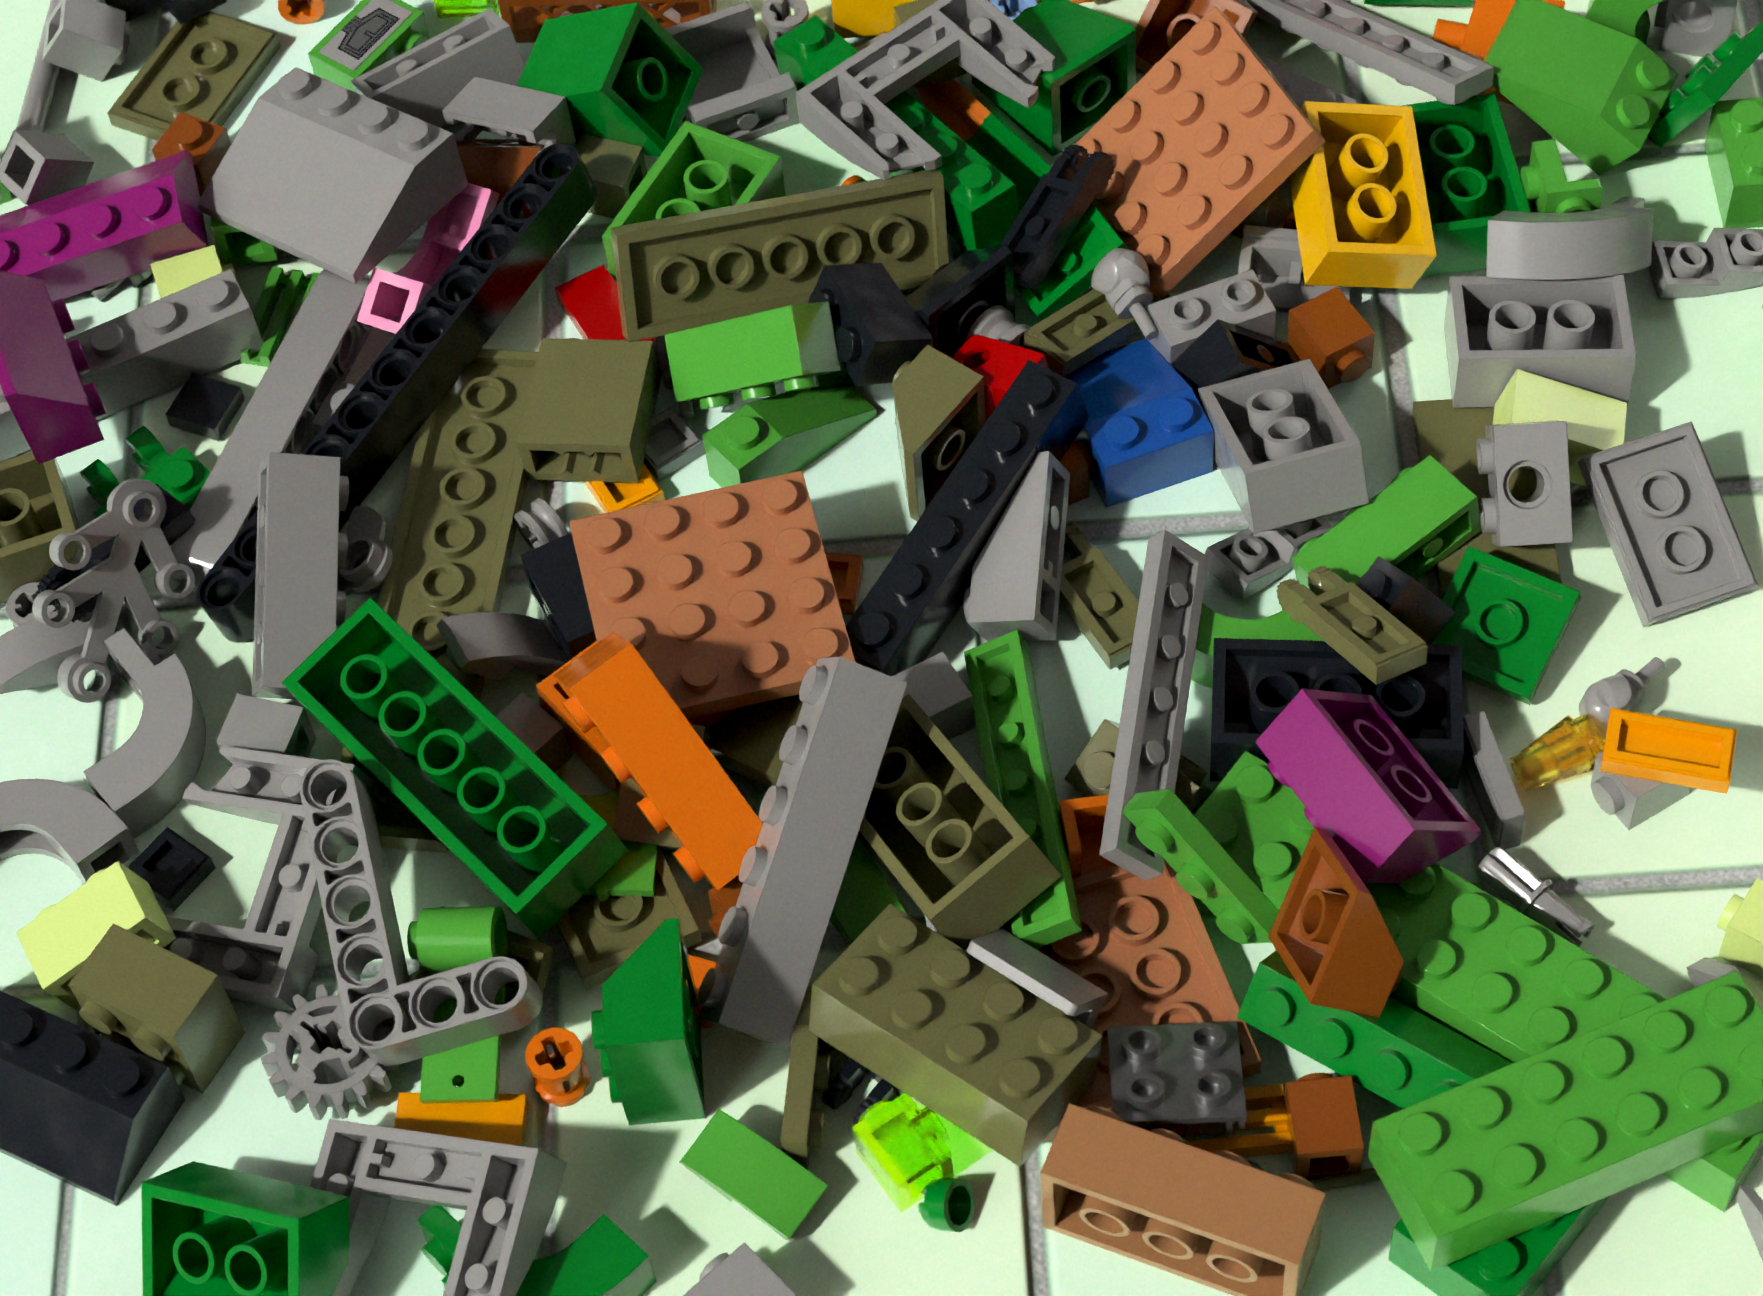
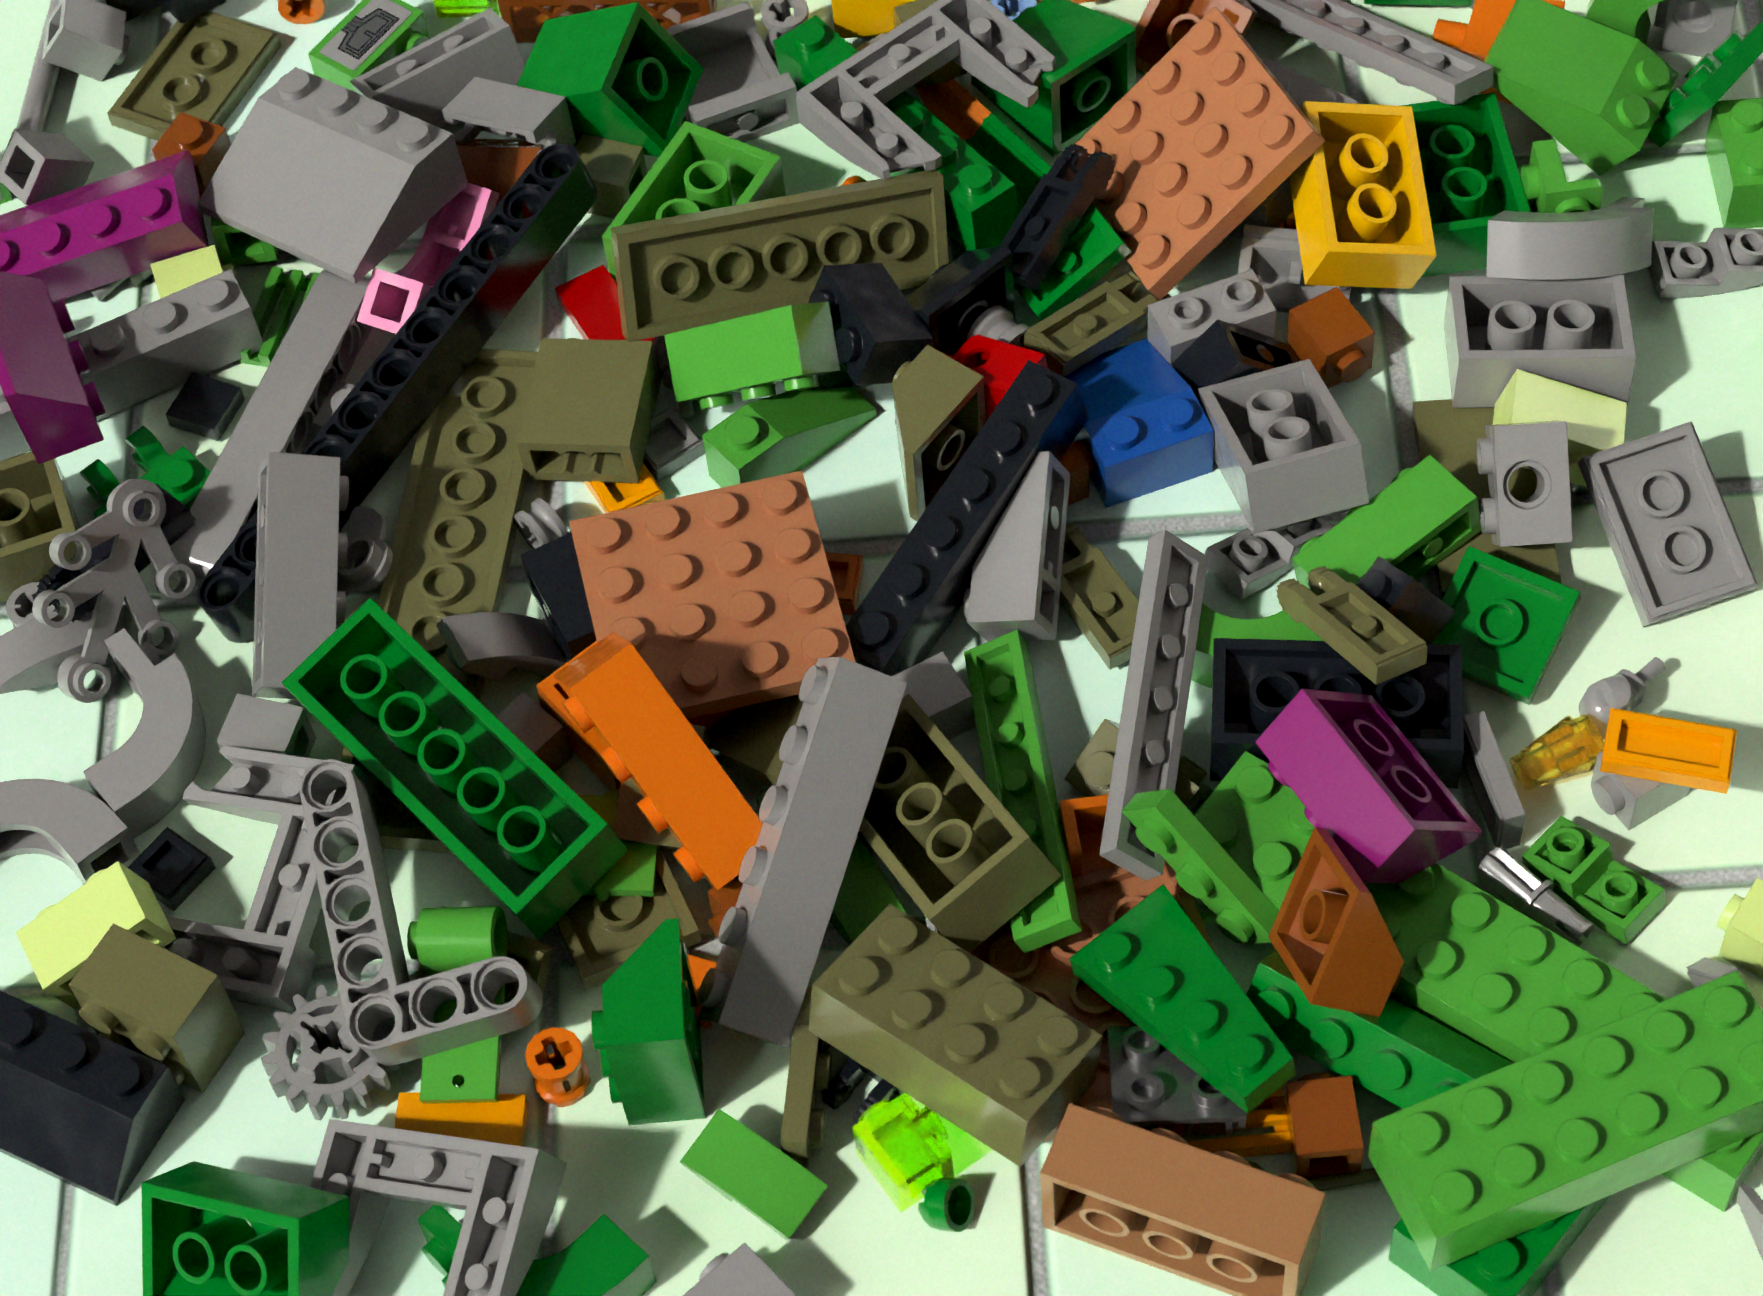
(1039, 975): light grey panel -> none
(1126, 284): light grey piece -> none
(1184, 997): none -> green wing
(1592, 881): none -> bright green slope

